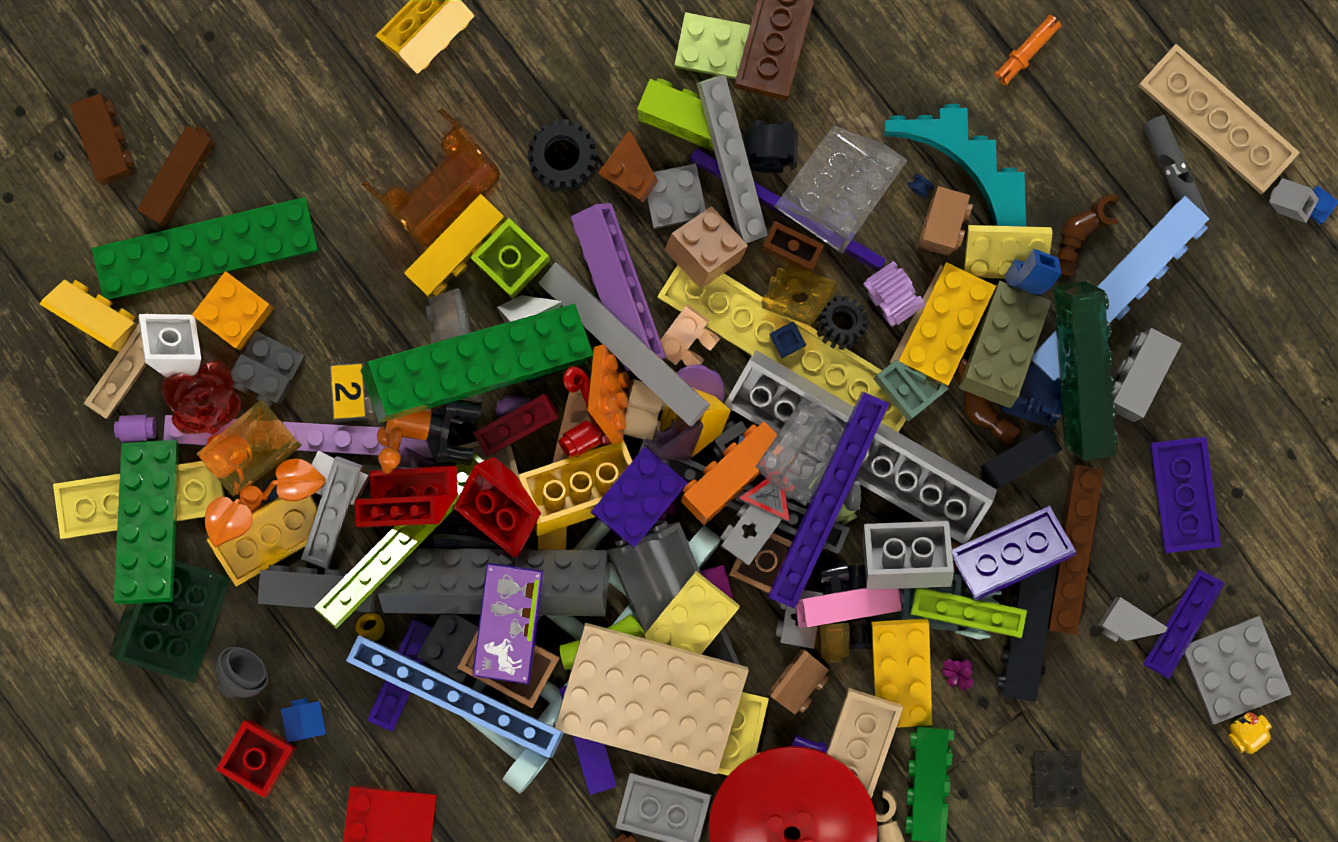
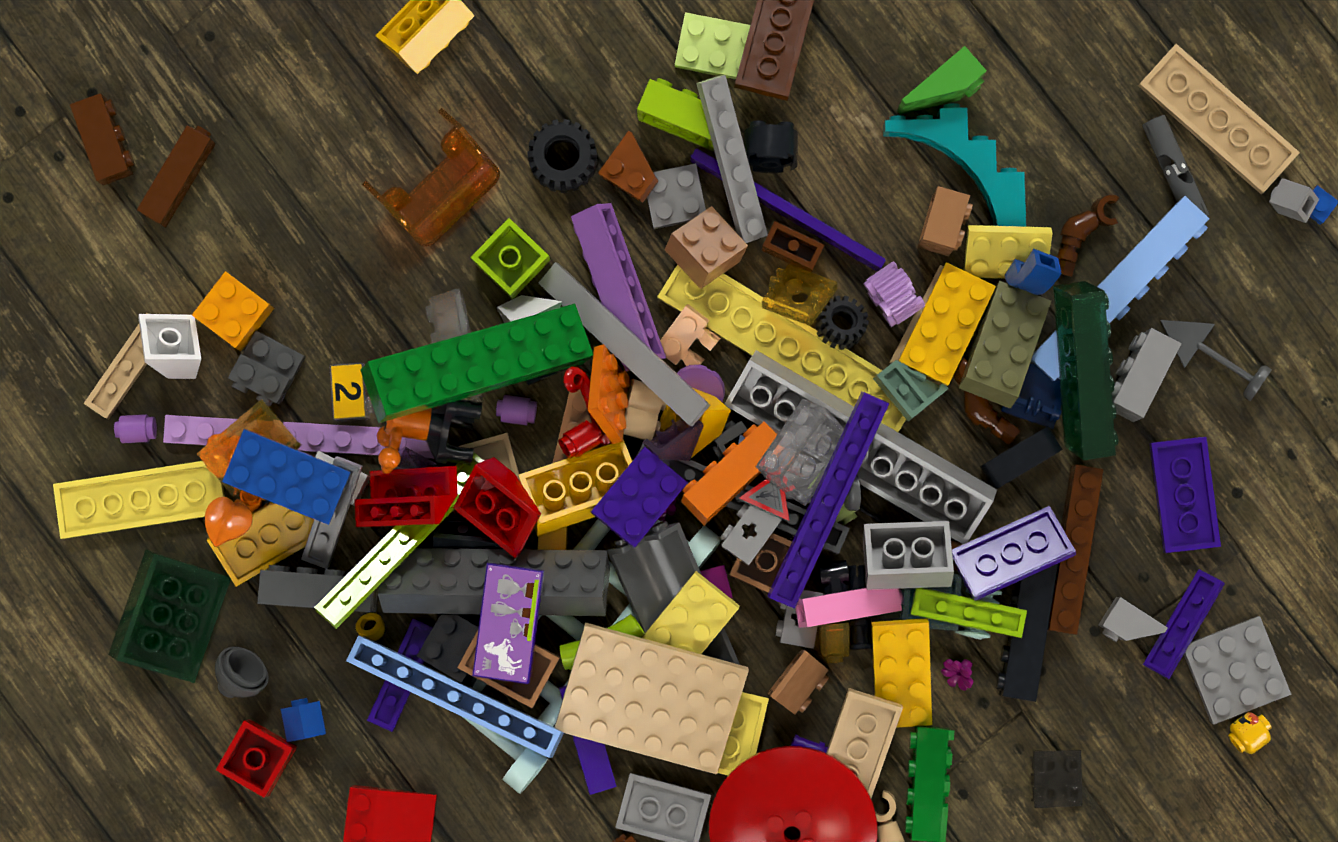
(90, 313): yellow slope -> none
(146, 522): green plate -> none
(205, 249): green plate -> none
(210, 383): clear red brick -> none
(286, 476): none -> blue brick
(455, 247): yellow brick -> none
(517, 424): dark red piece -> none
(787, 340): dark blue tile -> none
(840, 186): clear slope -> none
(921, 186): dark blue bush -> none
(949, 83): none -> bright green slope
(1019, 59): orange pin -> none
(1192, 335): none -> dark grey piece

